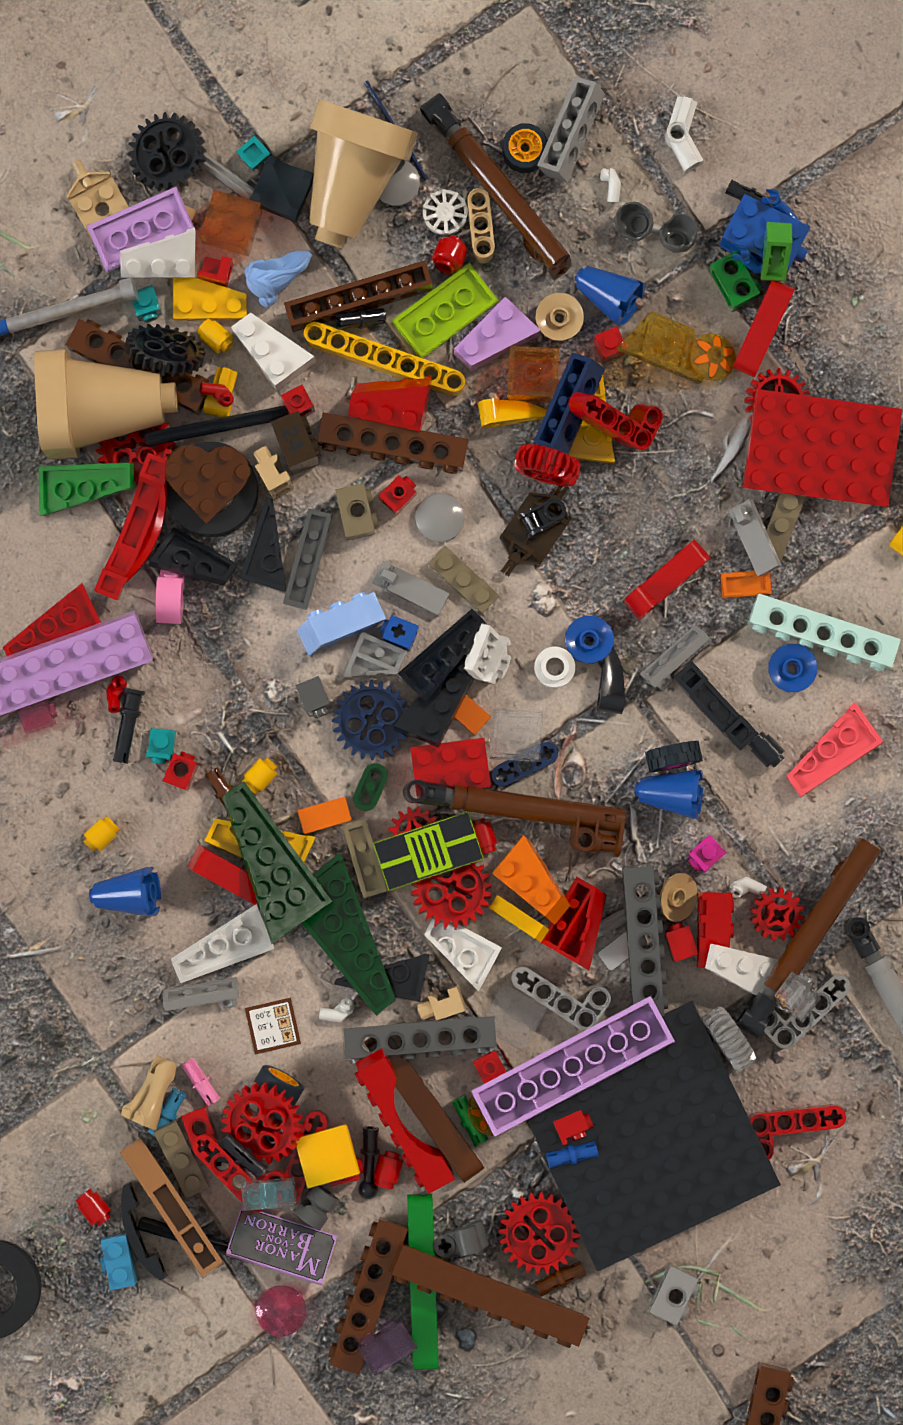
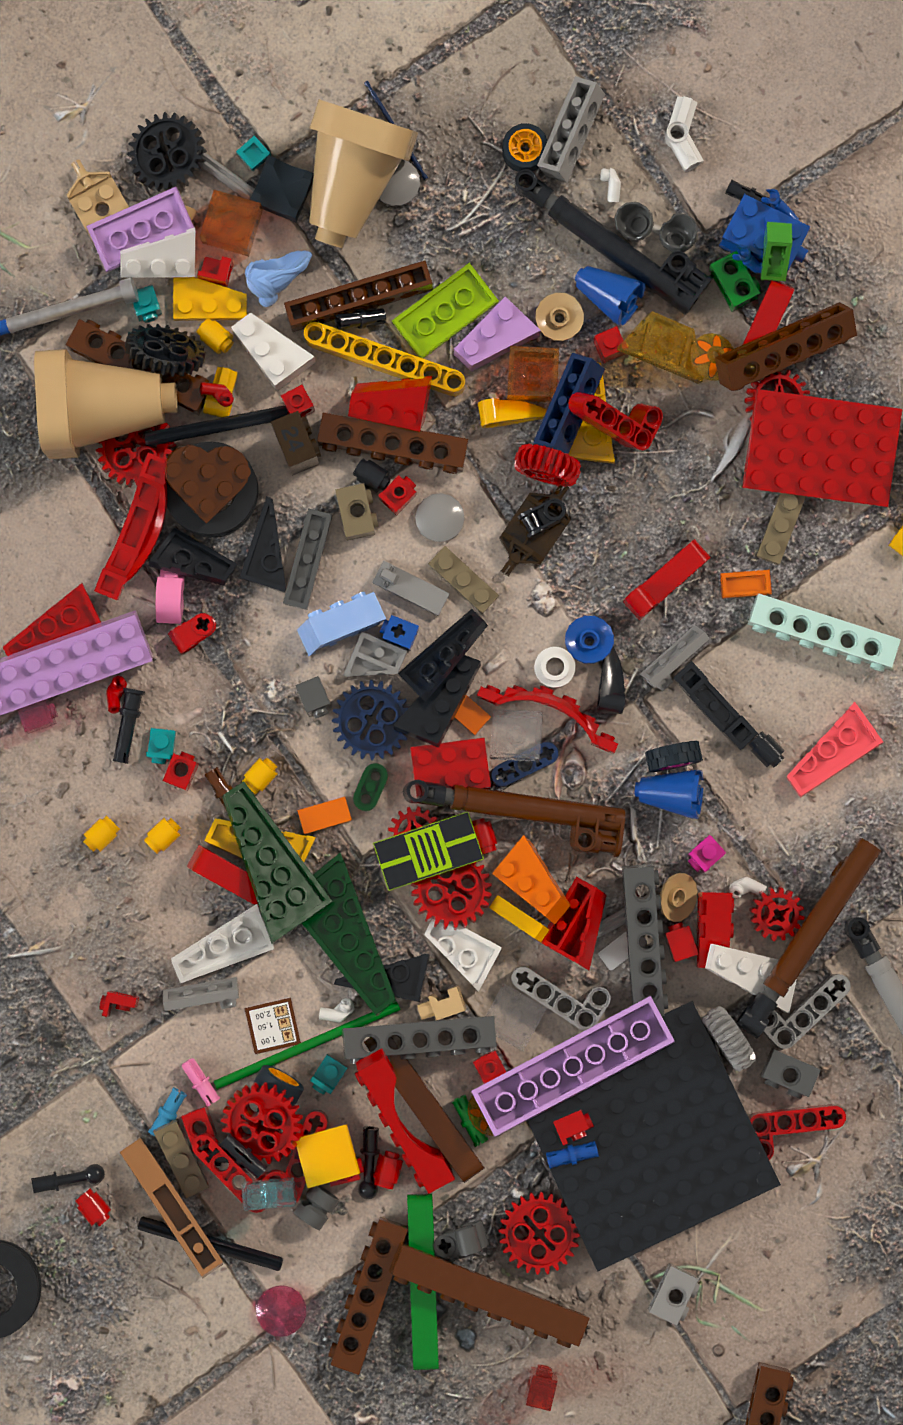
(75, 485): green wing -> none
(93, 1174): none -> black pin
(118, 1261): dark azure brick -> none
(122, 1001): none -> red bracket
(129, 893): blue cone -> none
(148, 1102): tan piece -> none
(151, 1262): black slope -> none
(162, 835): none -> yellow brick
(188, 635): none -> red piece
(268, 470): tan hips -> none
(281, 1245): tile -> none
(303, 1047): none -> green piece
(328, 1075): none -> teal bracket
(364, 858): dark tan plate -> none
(372, 475): none -> black brick
(386, 1346): clear purple brick -> none
(445, 212): white wheel -> none
(449, 254): red head -> none
(476, 215): tan beam -> none
(488, 655): white slope -> none
(535, 235): reddish brown piece -> none
(541, 1387): none -> clear red brick
(560, 1278): reddish brown pin -> none
(565, 705): none -> red piece
(676, 286): none -> black piece
(755, 538): light grey hinge -> none
(786, 346): none -> reddish brown brick
(797, 996): clear brick -> none
(804, 1074): none -> dark grey brick
(805, 666): blue dish -> none

